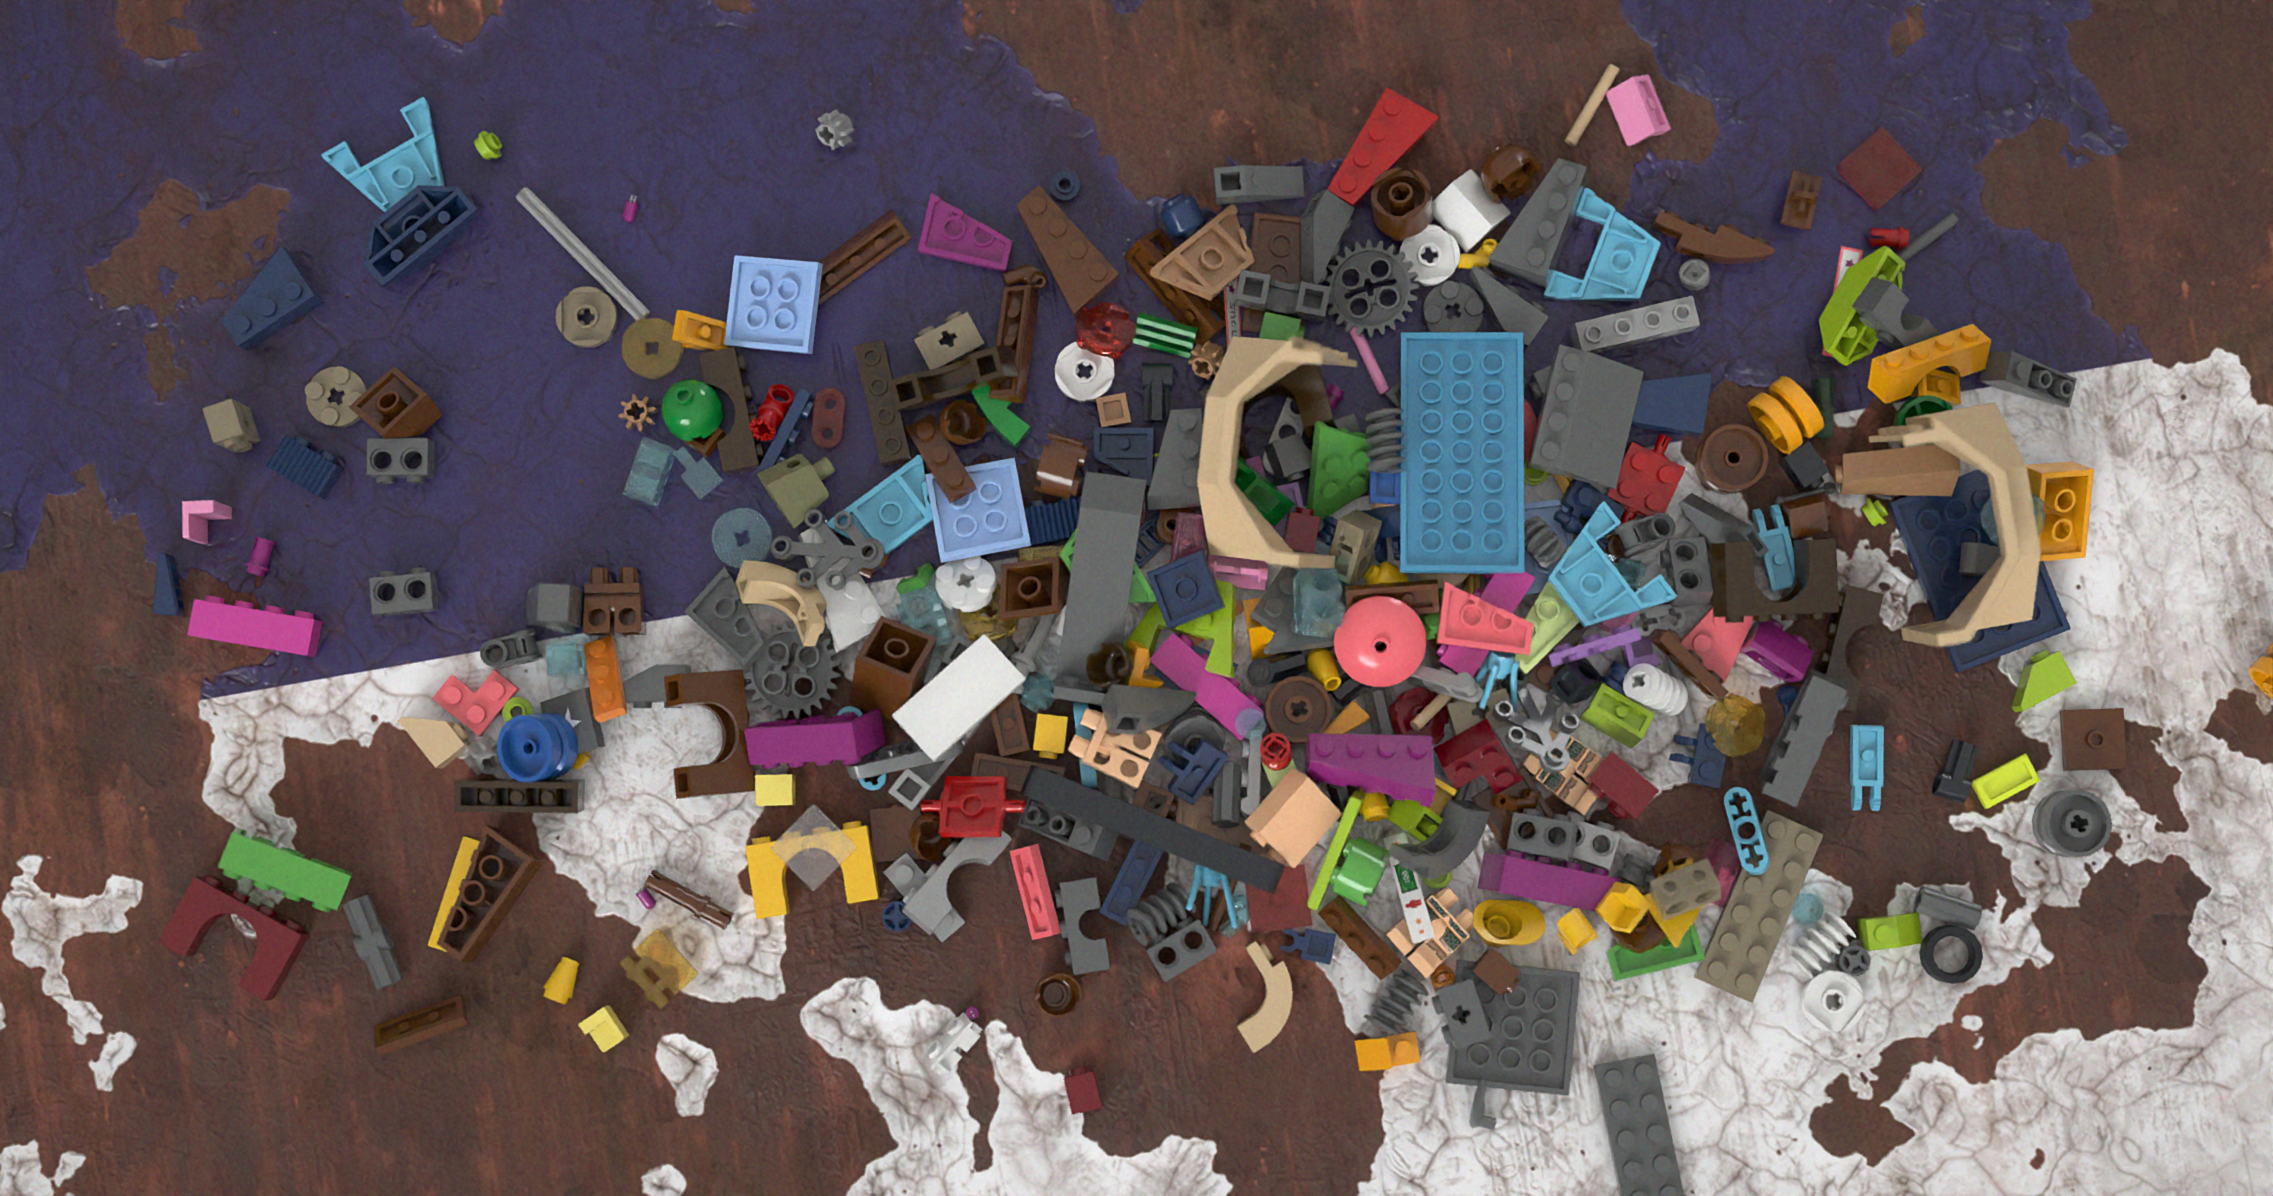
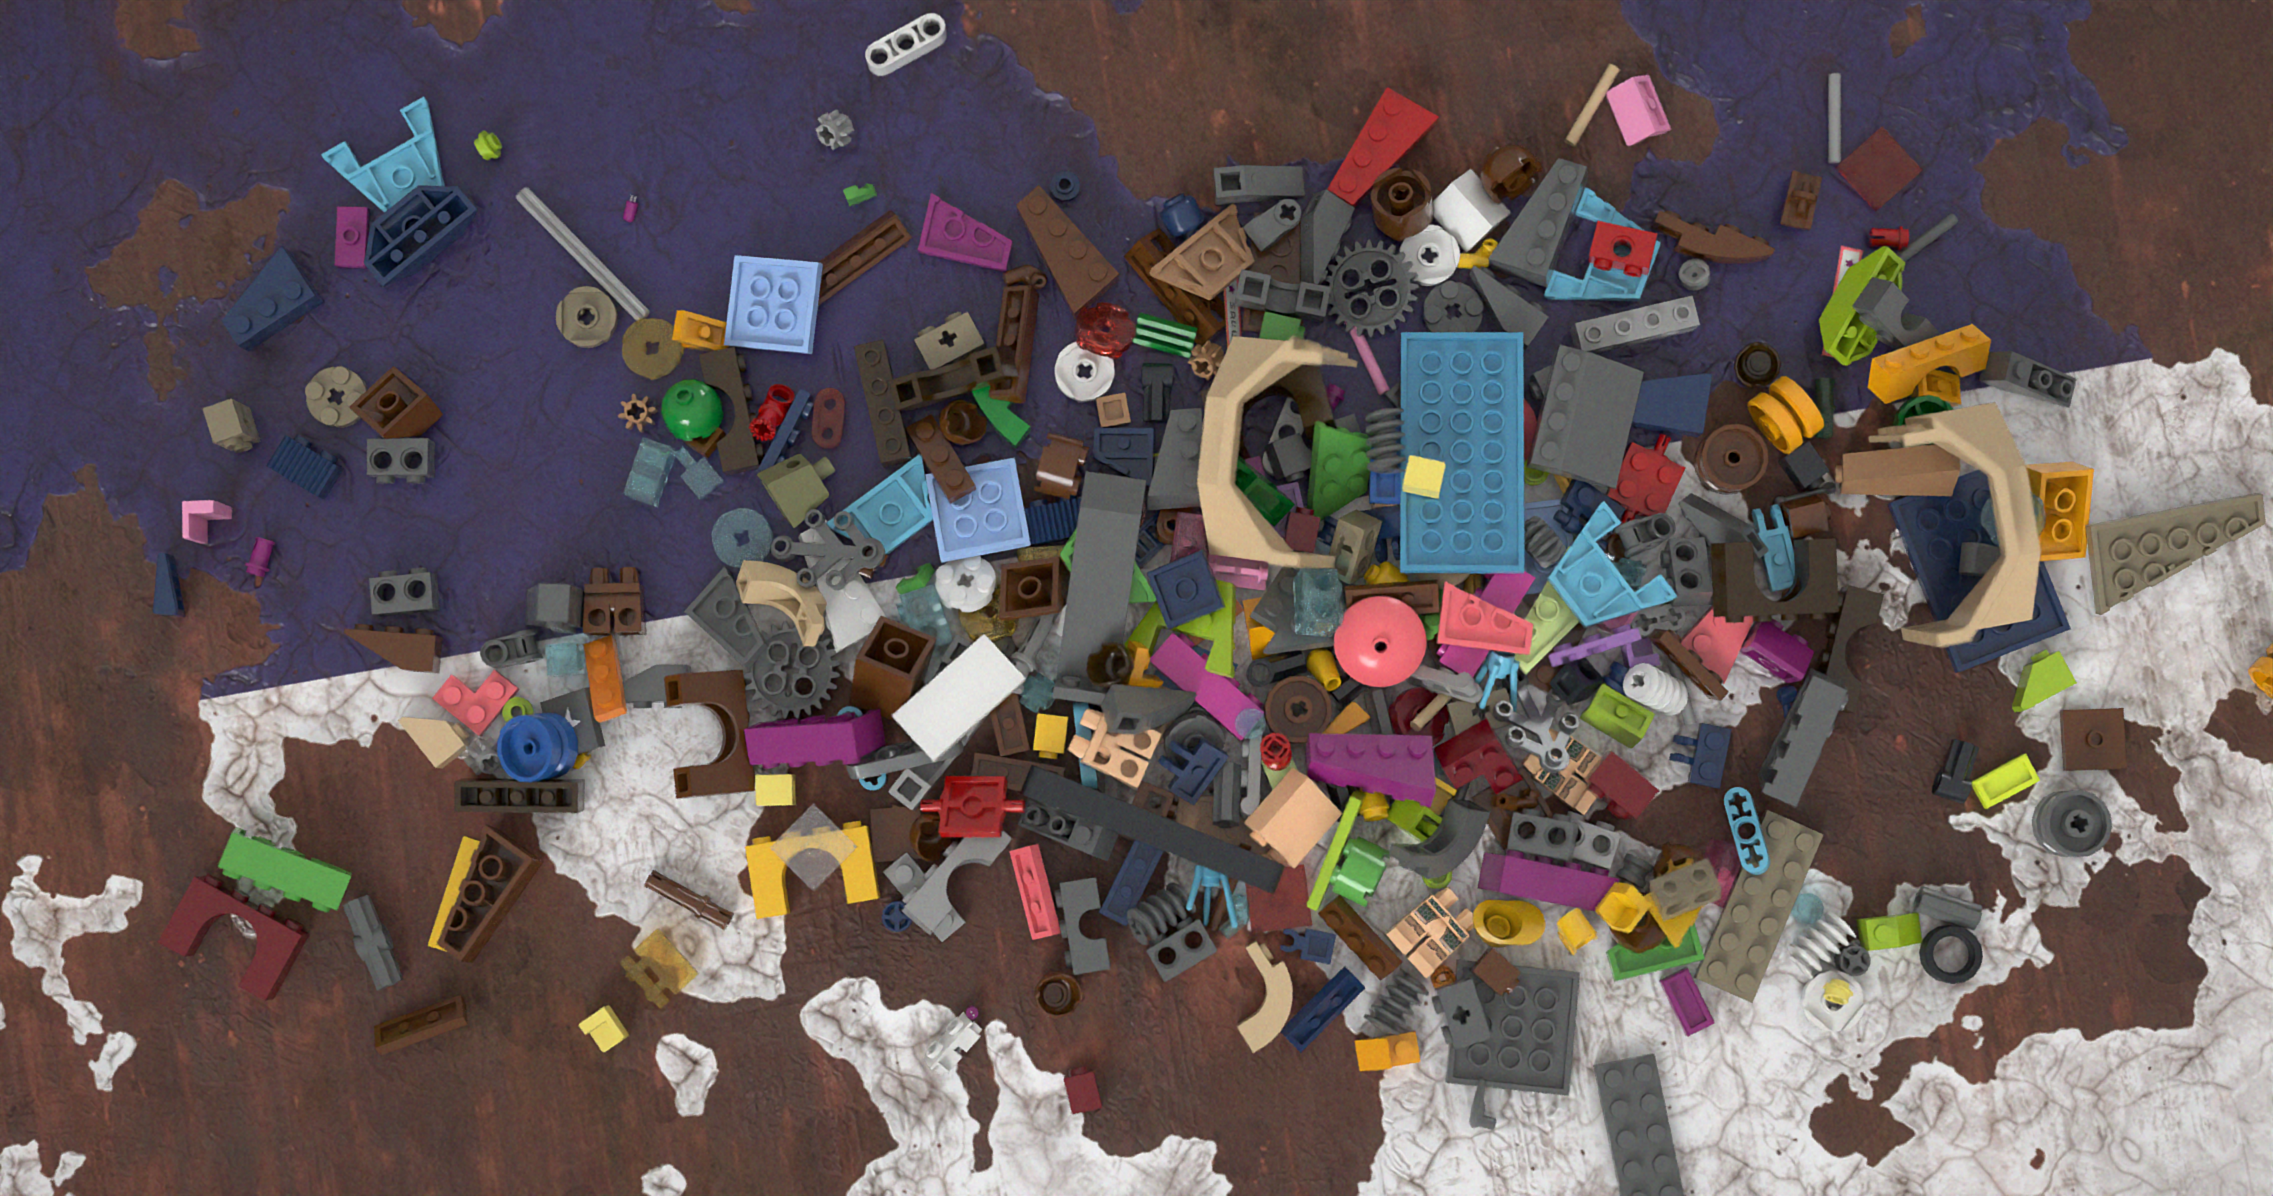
(255, 627): dark pink brick -> none
(351, 236): none -> magenta plate
(407, 651): none -> reddish brown slope
(562, 981): yellow cone -> none
(645, 897): magenta piece -> none
(857, 195): none -> bright green tile
(914, 31): none -> white beam
(1269, 227): none -> dark grey piece
(1322, 1009): none -> dark blue plate
(1410, 895): white sticker -> none
(1423, 476): none -> light yellow panel
(1609, 236): none -> red brick
(1686, 1001): none -> magenta tile
(1750, 723): clear yellow plate -> none
(1757, 364): none -> dark brown hair
(1834, 118): none -> light grey bar
(1837, 991): none -> light yellow plate
(1866, 764): medium azure hinge -> none
(1875, 512): lime plate -> none
(2156, 545): none -> dark tan wing

